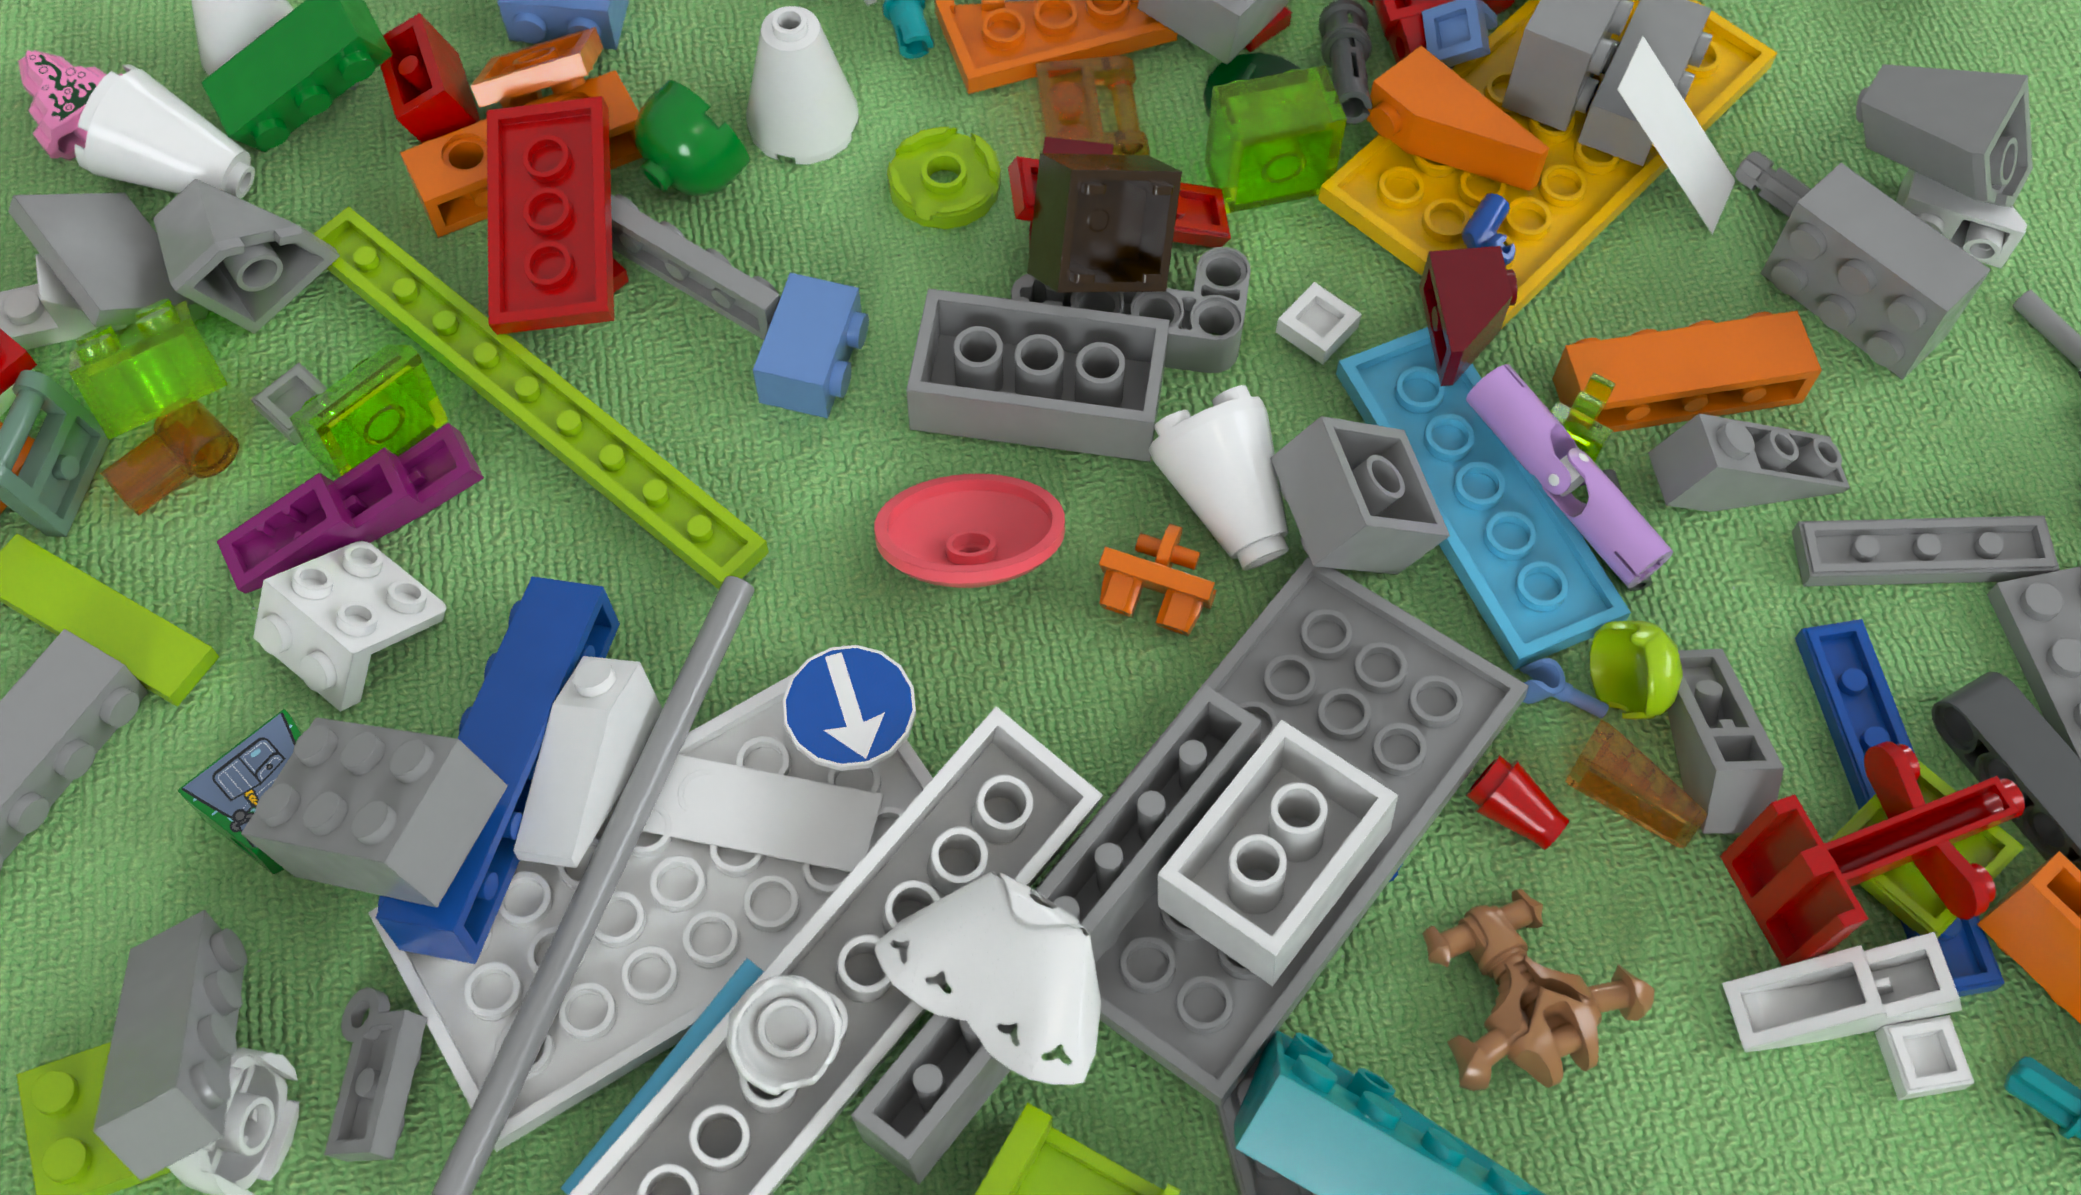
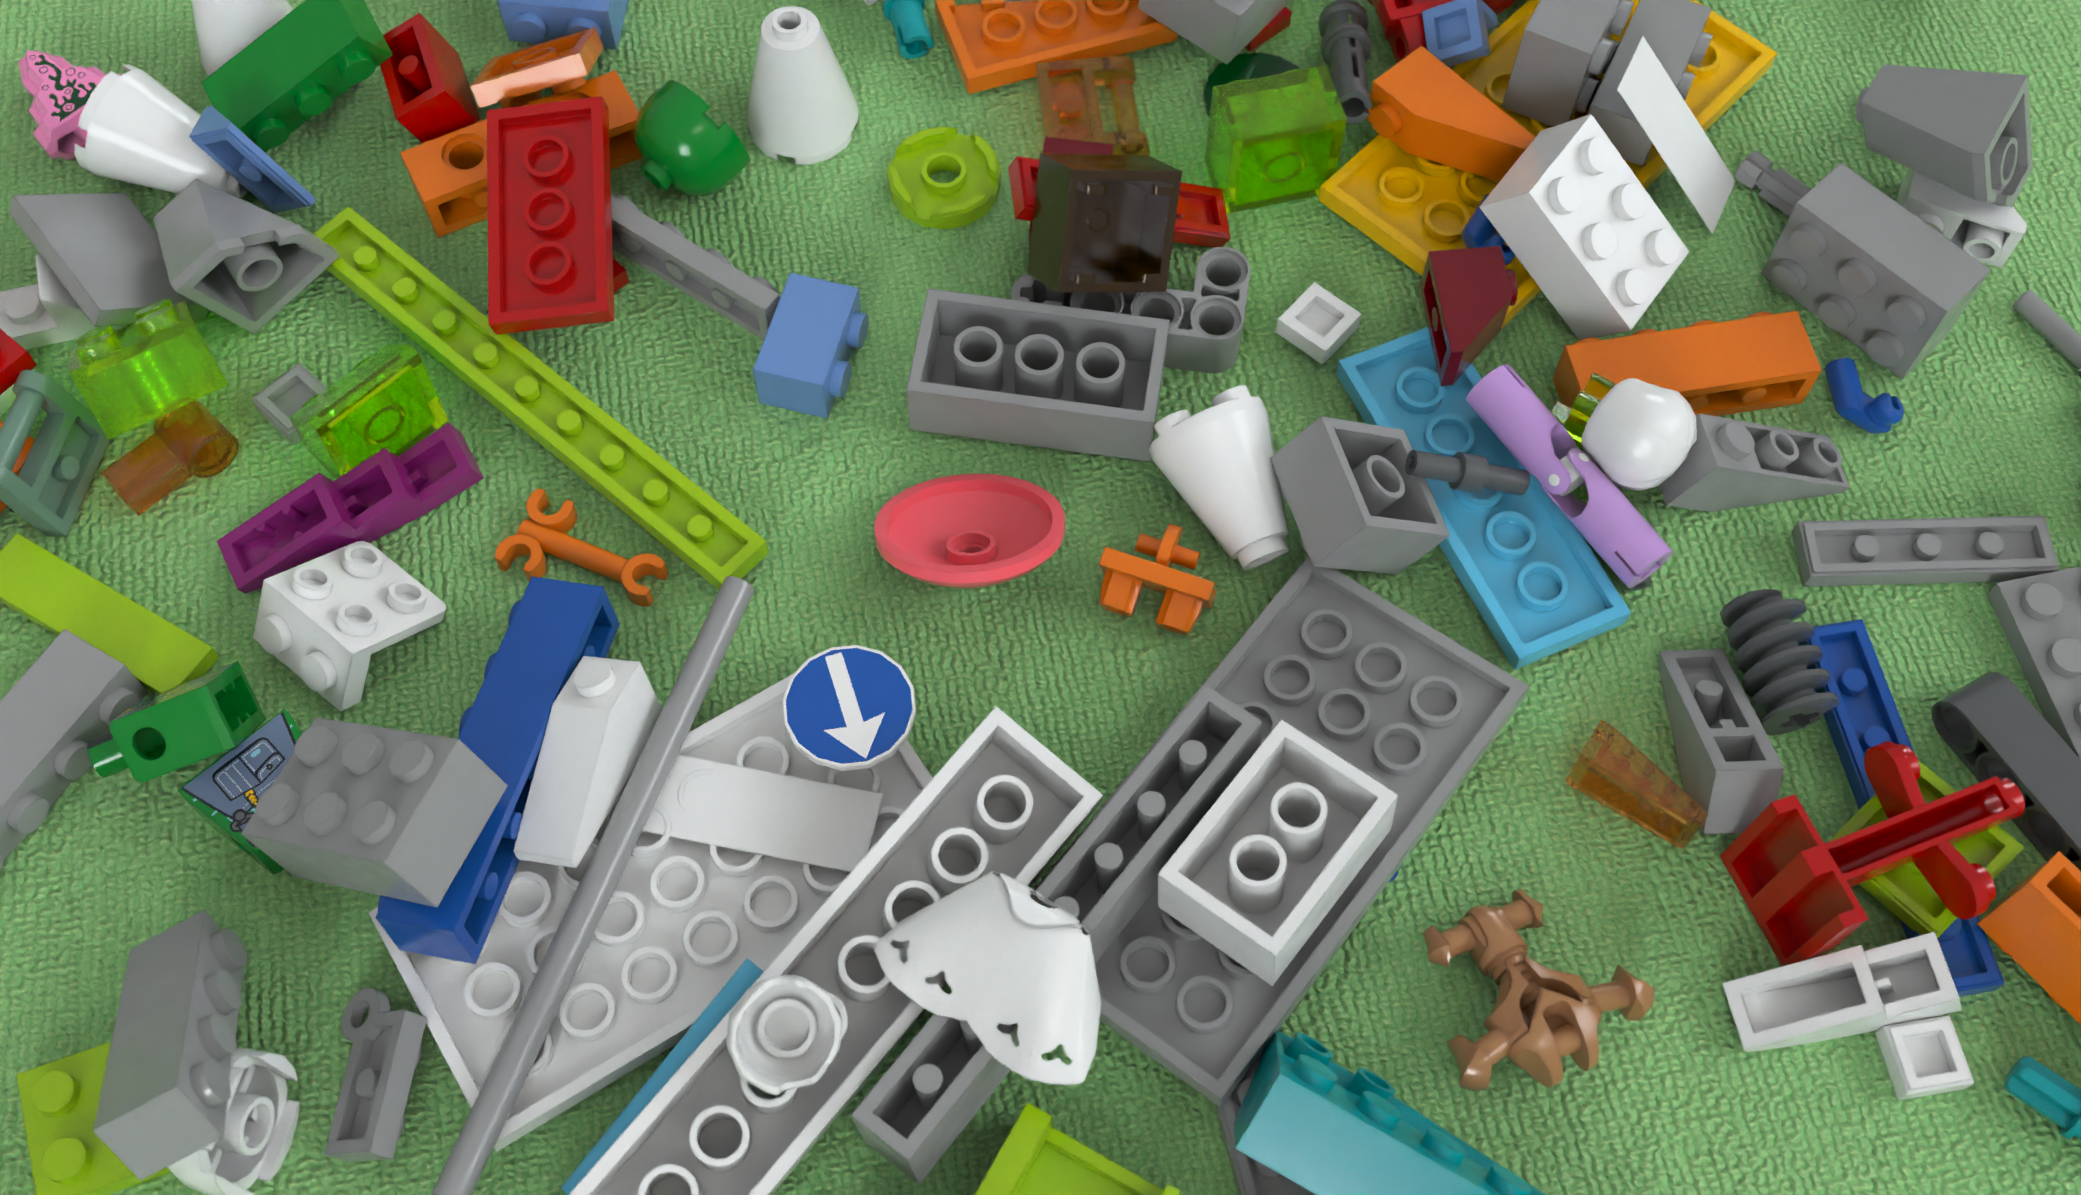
(179, 726): none -> green torso
(248, 163): none -> medium blue slope
(549, 535): none -> orange bar
(1467, 472): none -> dark grey bar
(1515, 801): red cone -> none
(1550, 681): medium blue hand -> none
(1585, 229): none -> white brick
(1635, 668): lime hair -> none
(1640, 434): none -> white hair
(1775, 662): none -> dark grey piece
(1856, 406): none -> blue arm

